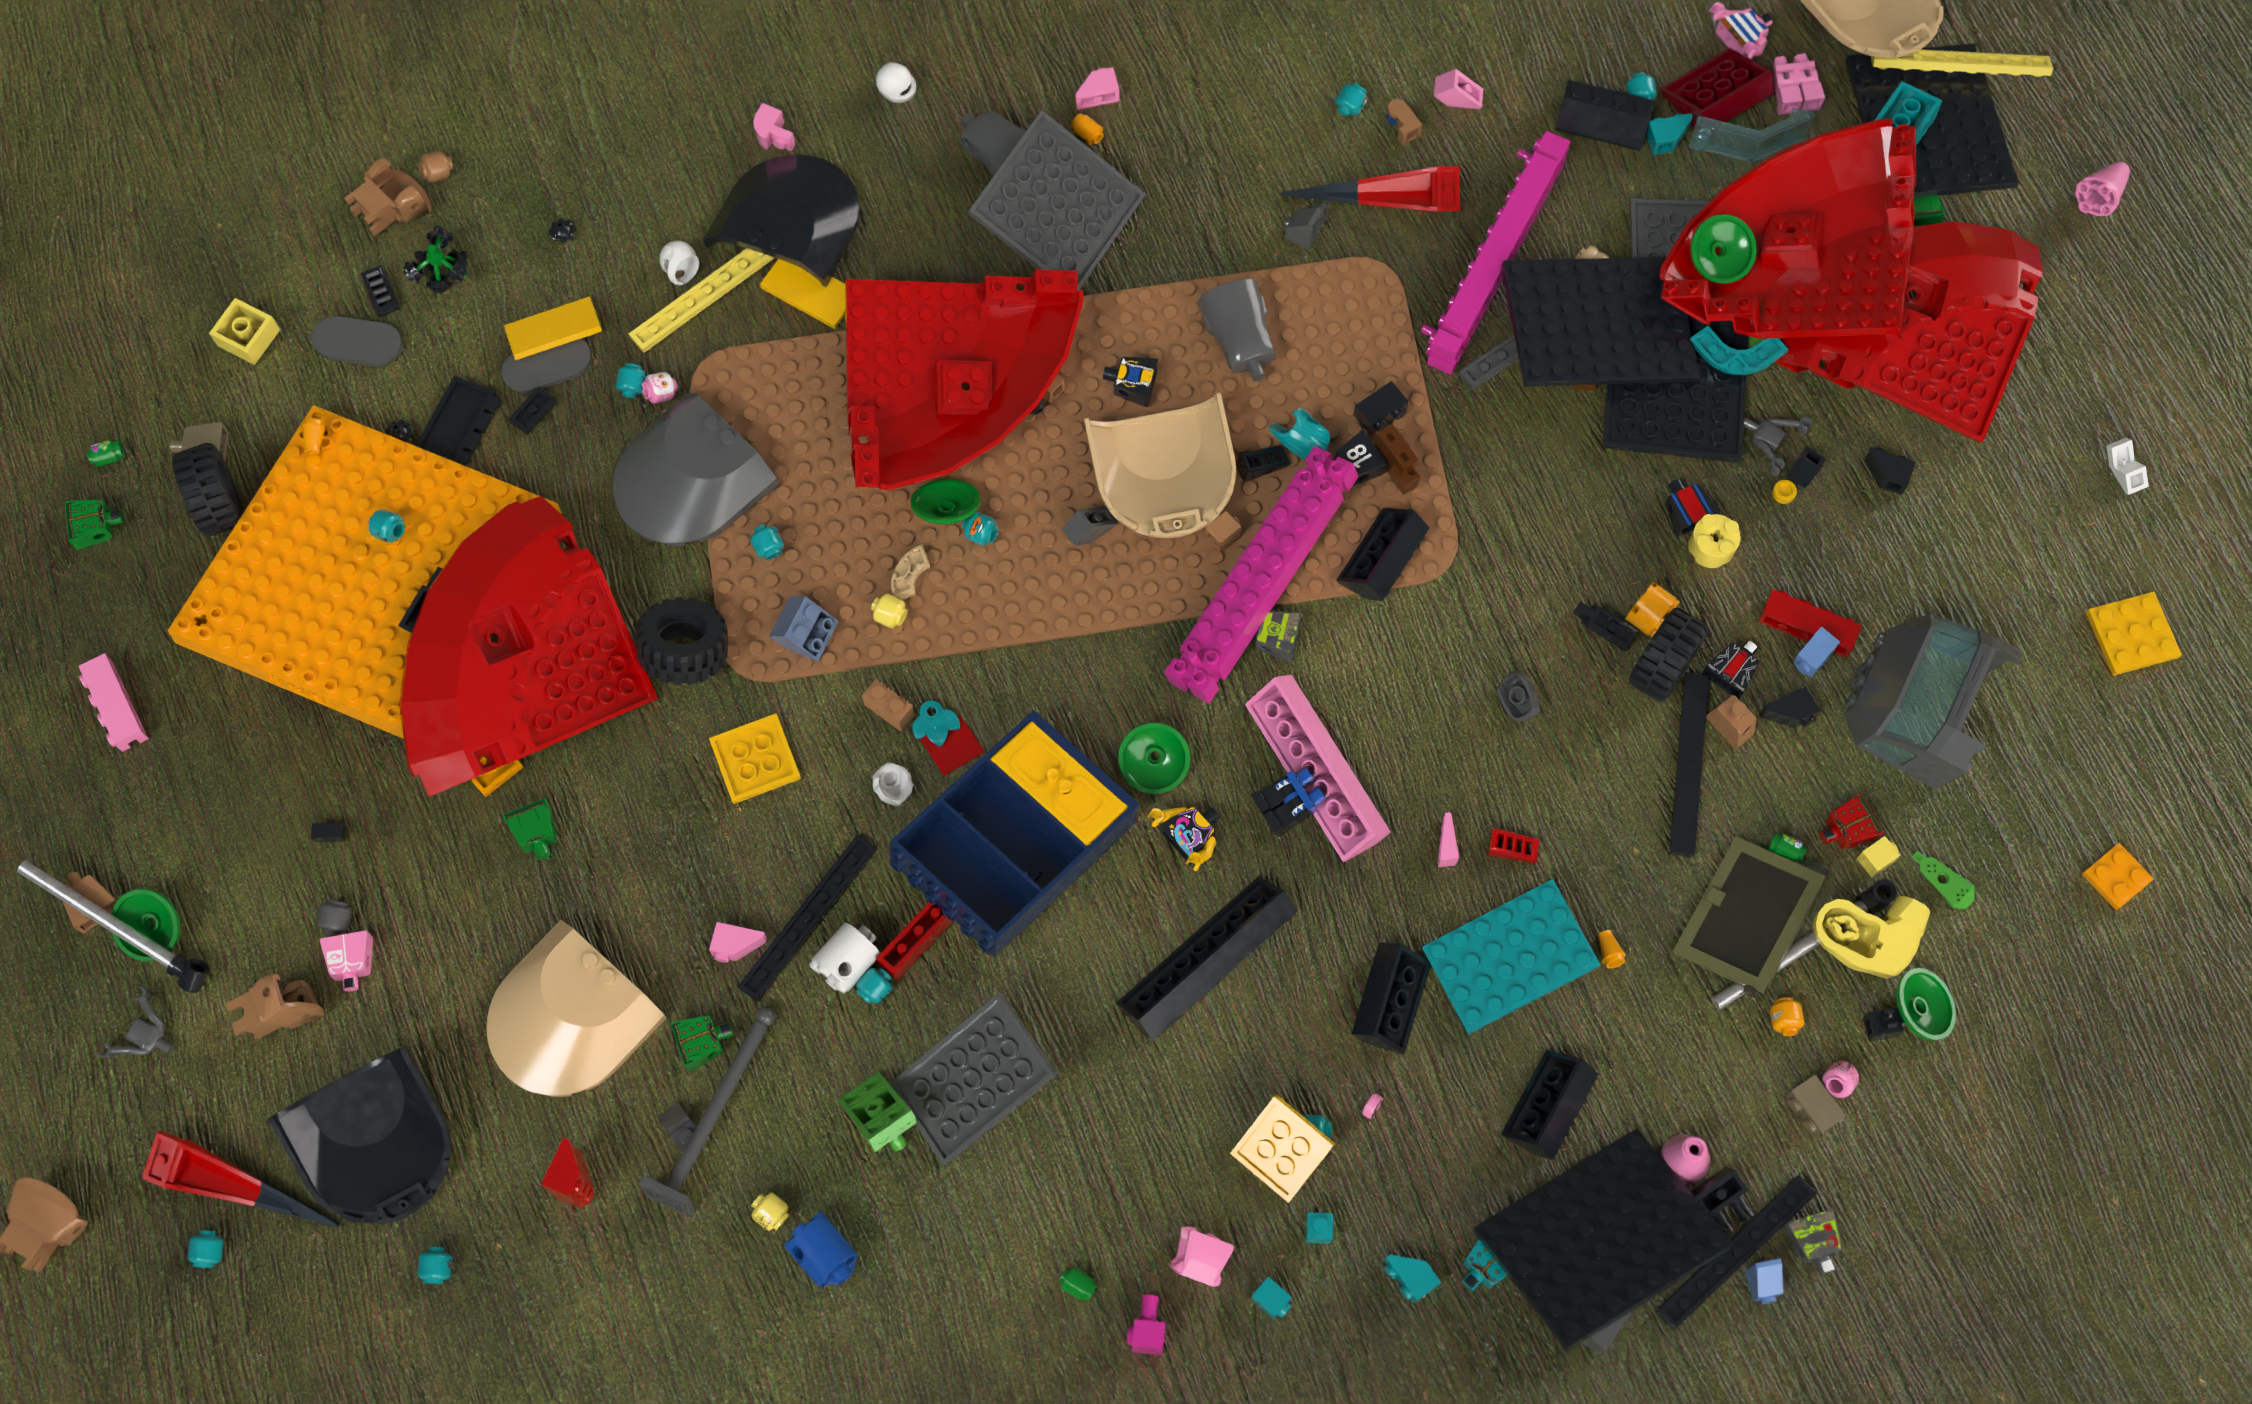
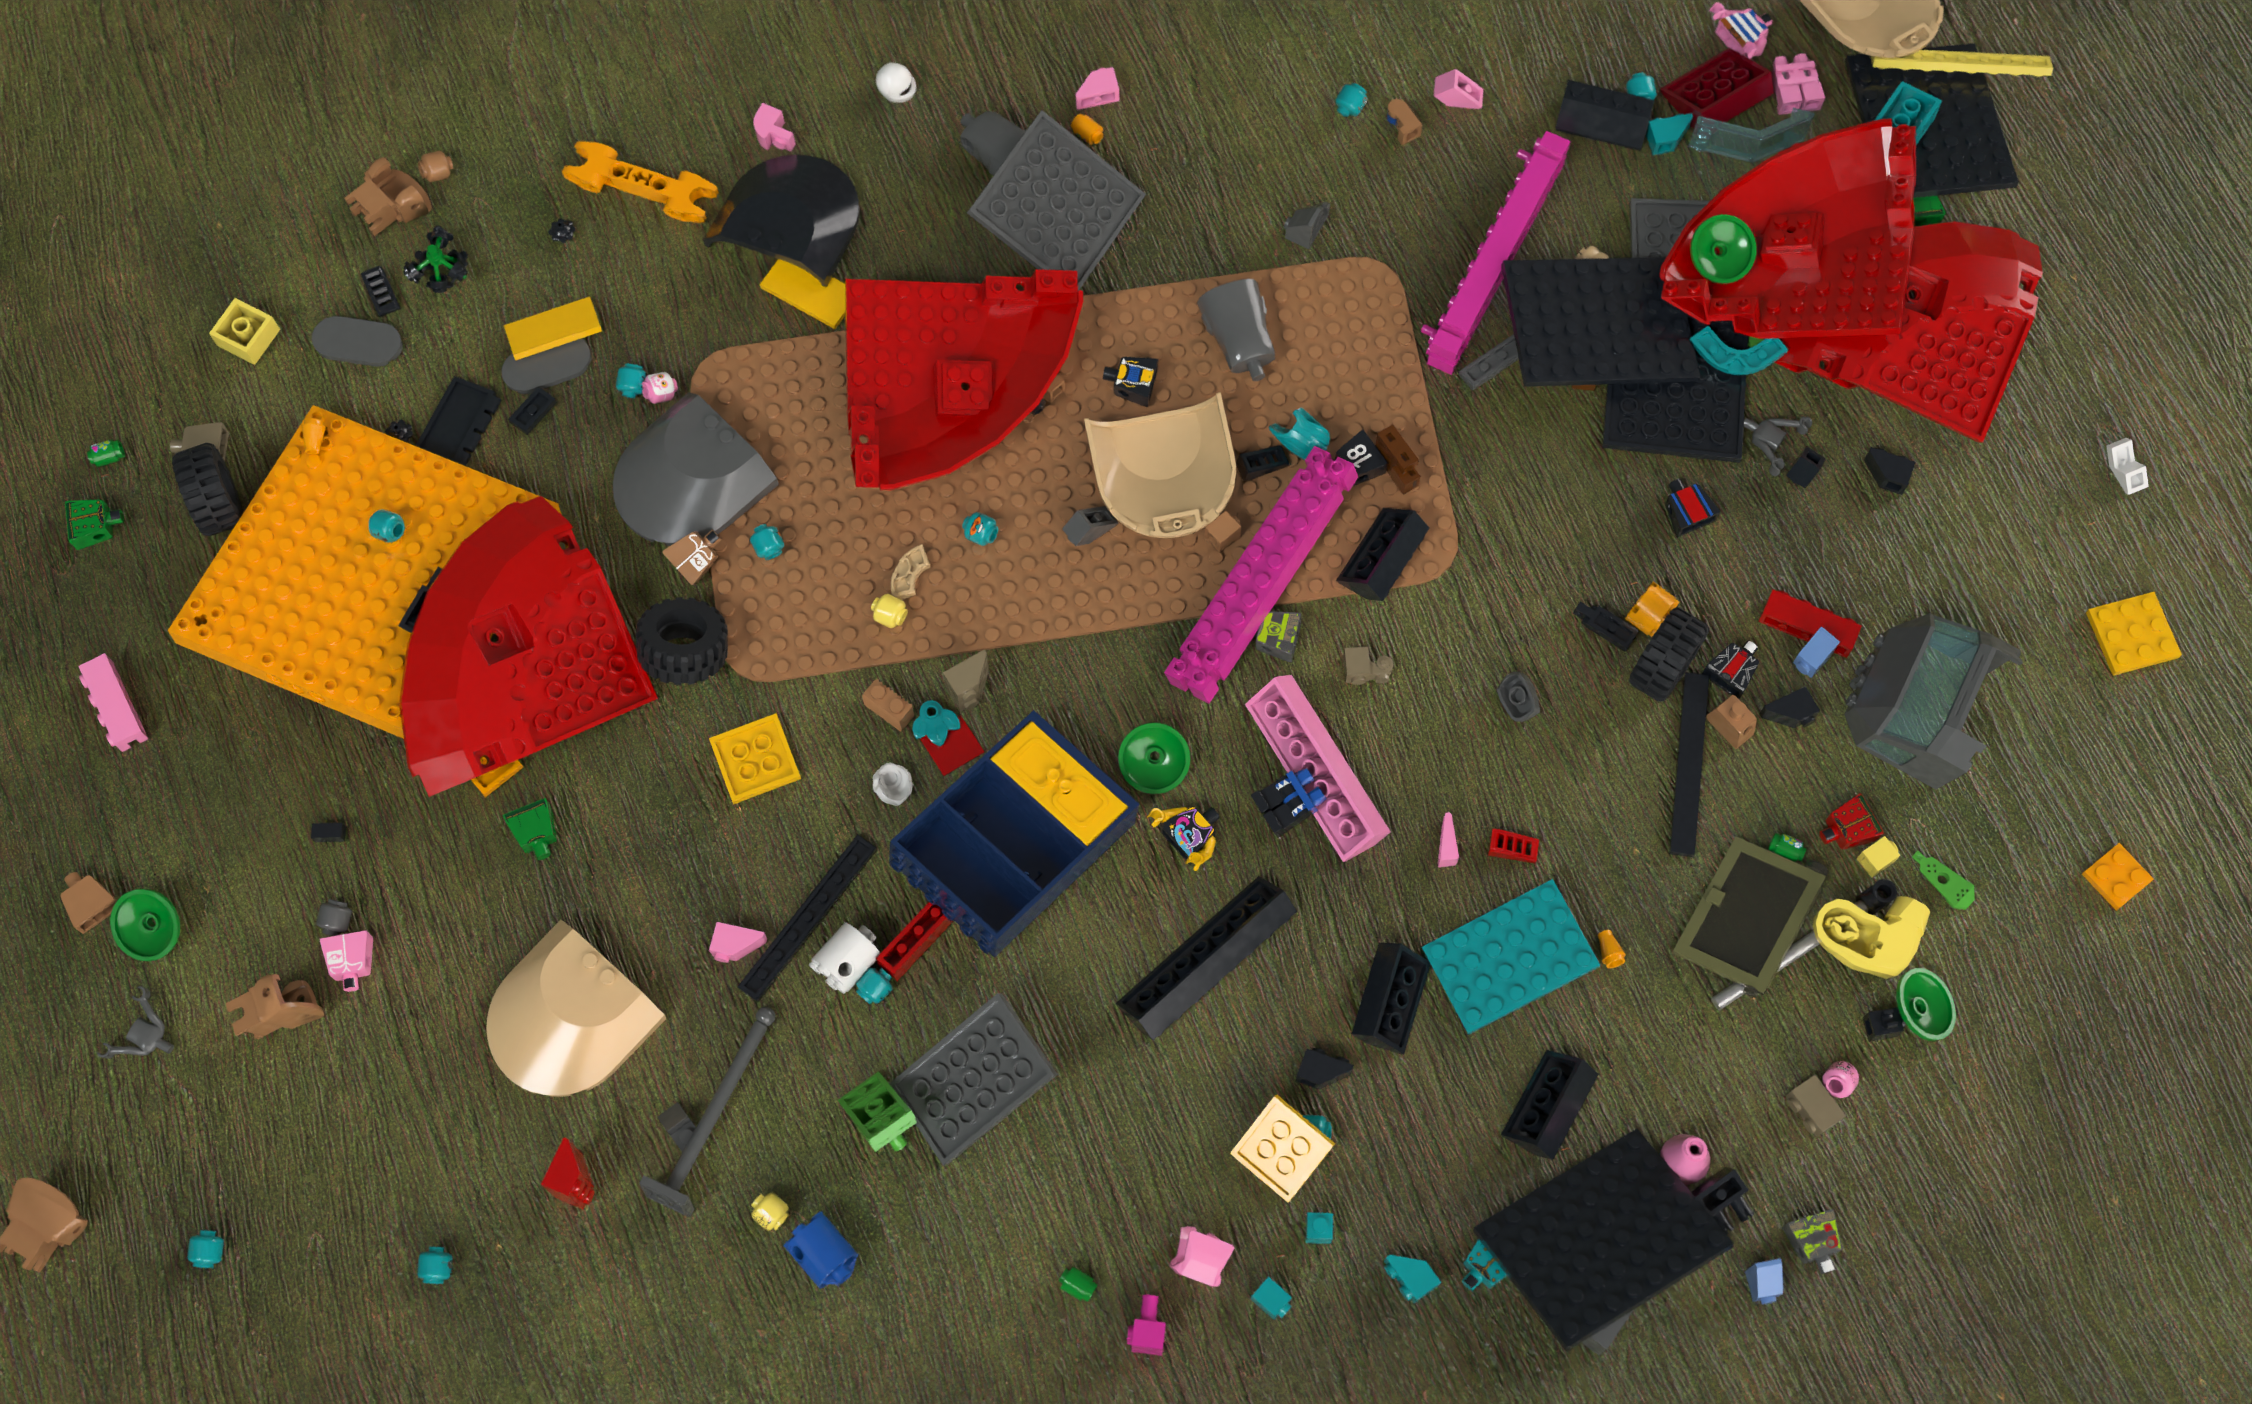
(190, 972): flat silver piece -> none
(193, 1169): red plate -> none
(369, 1141): black windscreen -> none
(604, 169): none -> light orange piece
(679, 256): white helmet -> none
(693, 555): none -> medium nougat torso
(698, 298): light yellow plate -> none
(699, 1040): green torso -> none
(804, 627): sand blue slope -> none
(945, 501): green dish -> none
(967, 681): none -> dark tan slope
(1322, 1070): none -> black slope
(1360, 669): none -> dark tan brick
(1372, 1106): bright pink tile -> none
(1381, 408): black brick -> none
(1421, 190): red plate -> none
(1718, 529): light yellow brick -> none
(1745, 1245): black tile -> none
(1784, 491): yellow tile -> none
(1787, 1016): light orange head -> none
(2102, 190): bright pink cone -> none

